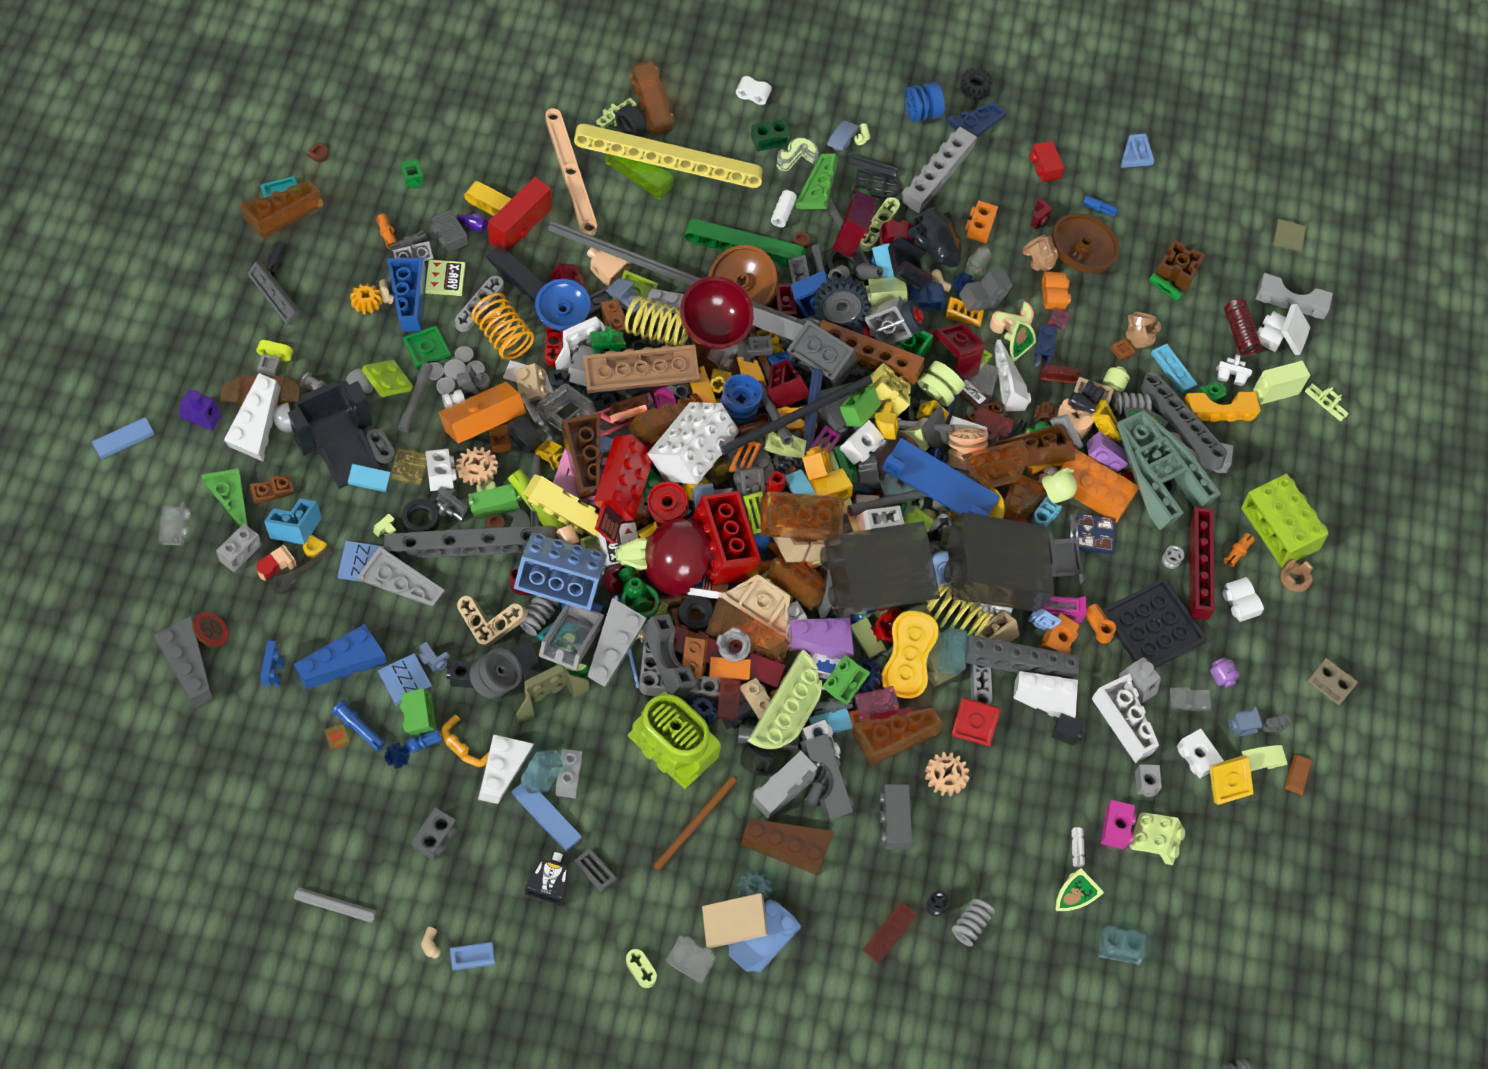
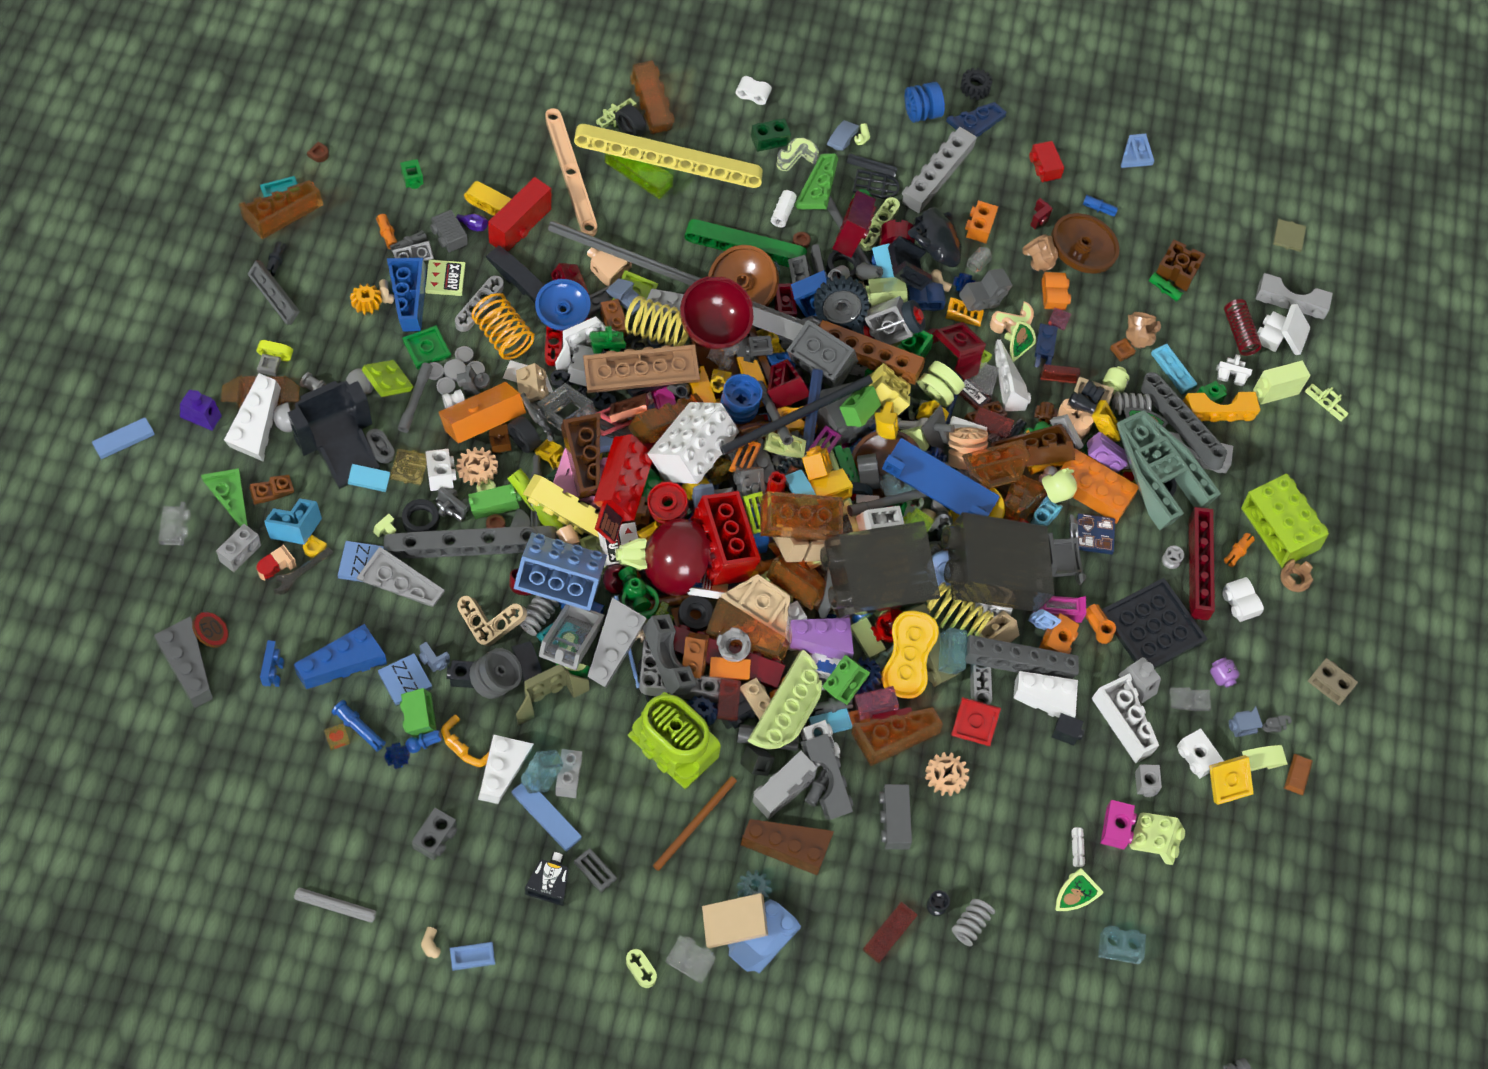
(861, 442): white brick -> none

